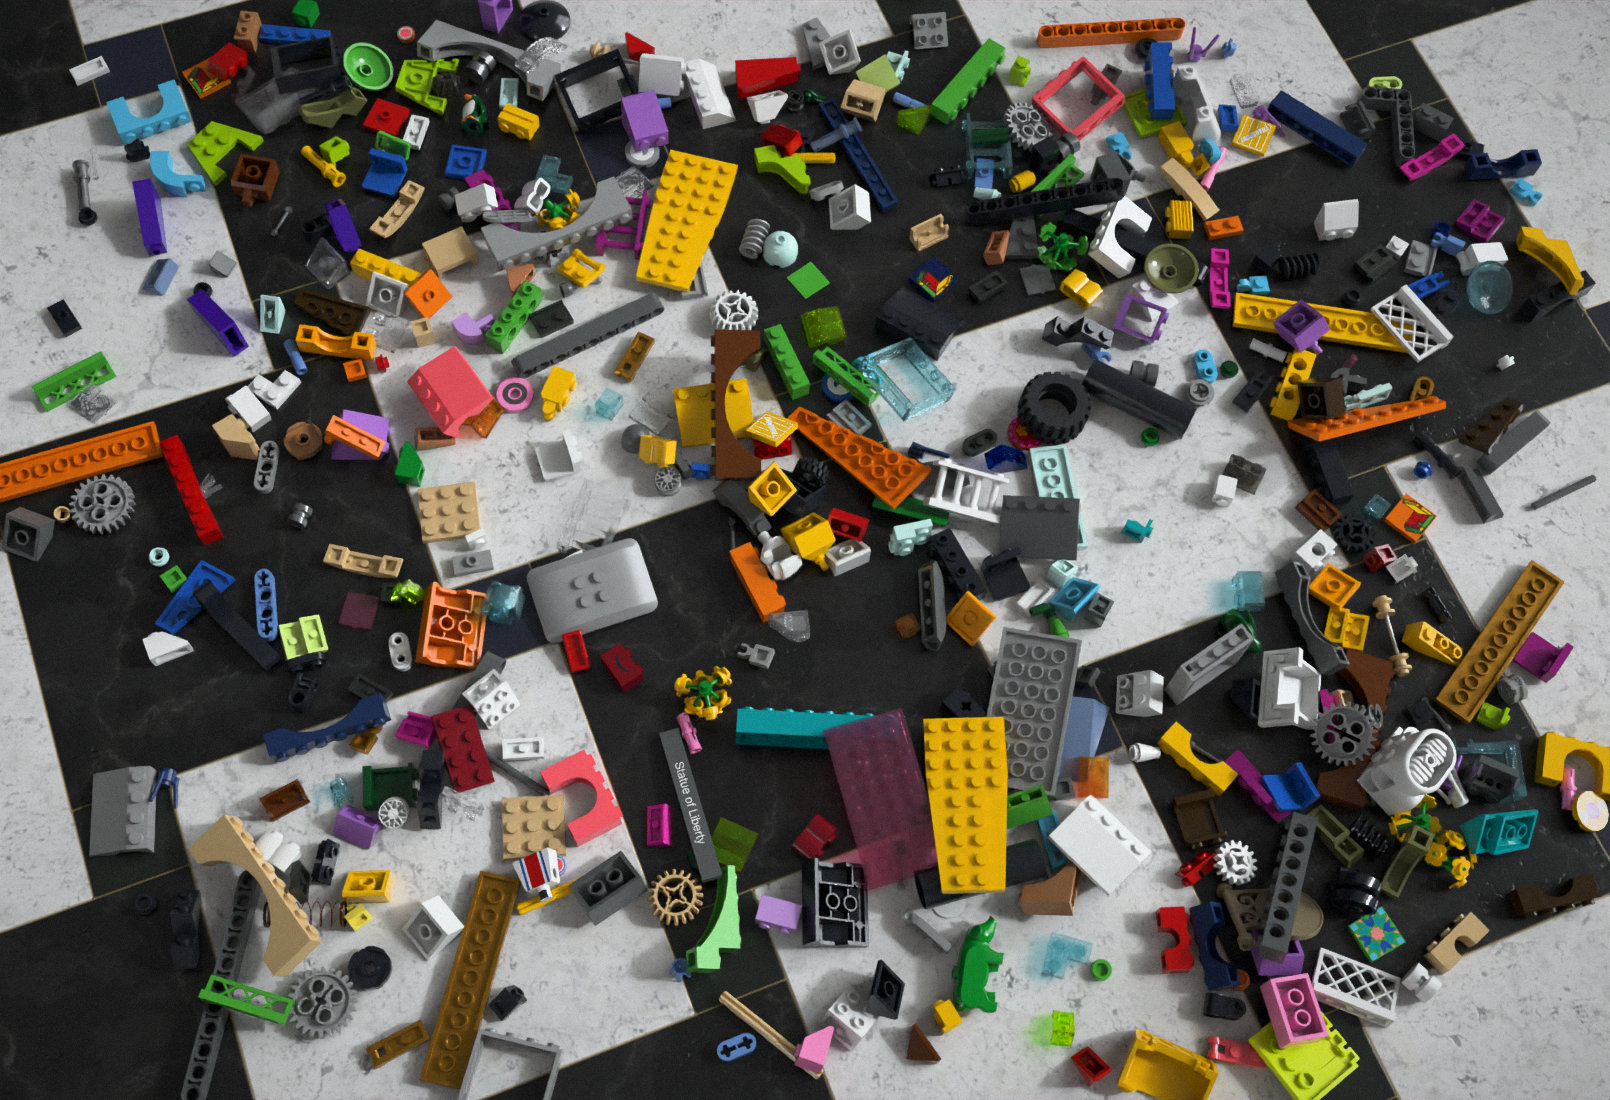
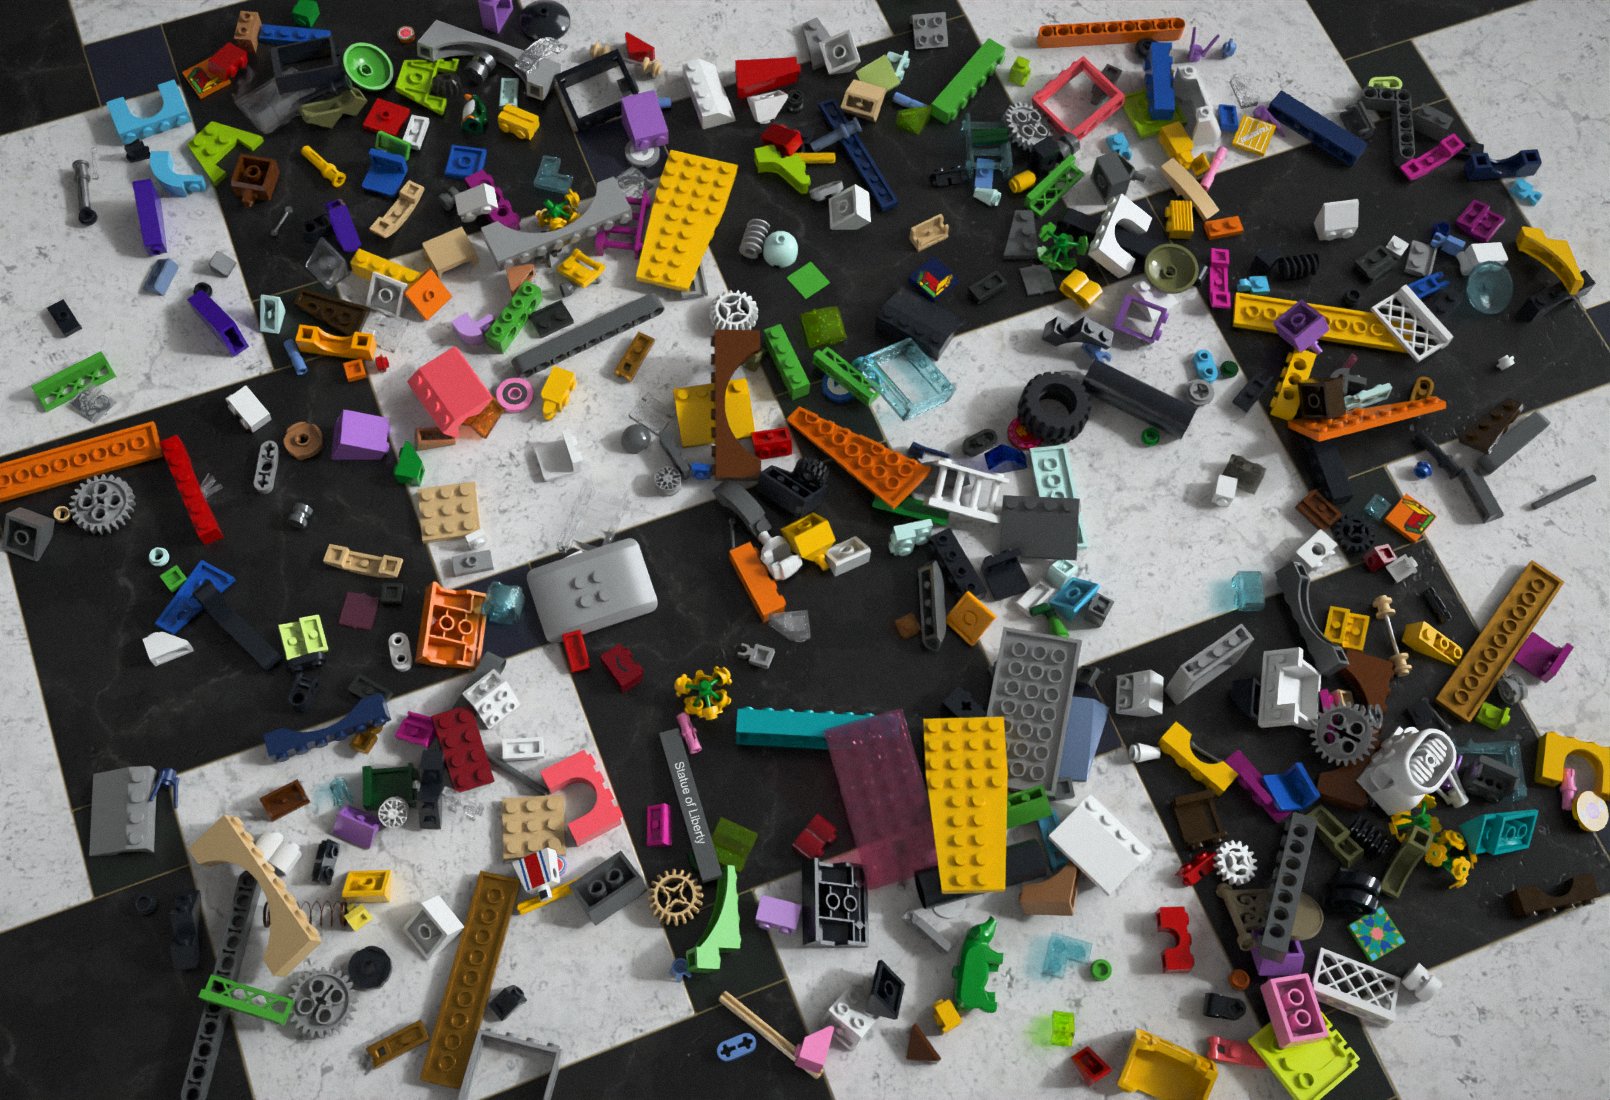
(89, 70): white tile -> none
(236, 438): tan slope -> none
(269, 604): medium blue beam -> none
(276, 392): white plate -> none
(299, 882): pearl dark grey plate -> none
(334, 150): lime brick -> none
(353, 437): orange piece -> none
(409, 590): clear neon green bracket -> none
(423, 332): tan panel -> none
(507, 216): light grey window -> none
(533, 196): white brick -> none
(609, 404): clear light blue panel -> none
(657, 450): yellow brick -> none
(661, 74): white brick -> none
(770, 489): yellow slope -> none
(771, 429): yellow tile -> none
(810, 95): dark green arm -> none
(847, 524): red brick -> none
(849, 417): light grey plate -> none
(996, 249): nougat slope -> none
(1045, 201): black beam -> none
(1093, 777): clear orange plate -> none
(1136, 531): teal bracket -> none
(1145, 373): flat silver wheel -> none
(1207, 921): dark blue arch -> none
(1210, 150): medium azure plate -> none
(1233, 618): dark green animal -> none
(1268, 350): white pin -> none
(1333, 587): light orange plate -> none
(1443, 954): tan arch -> none

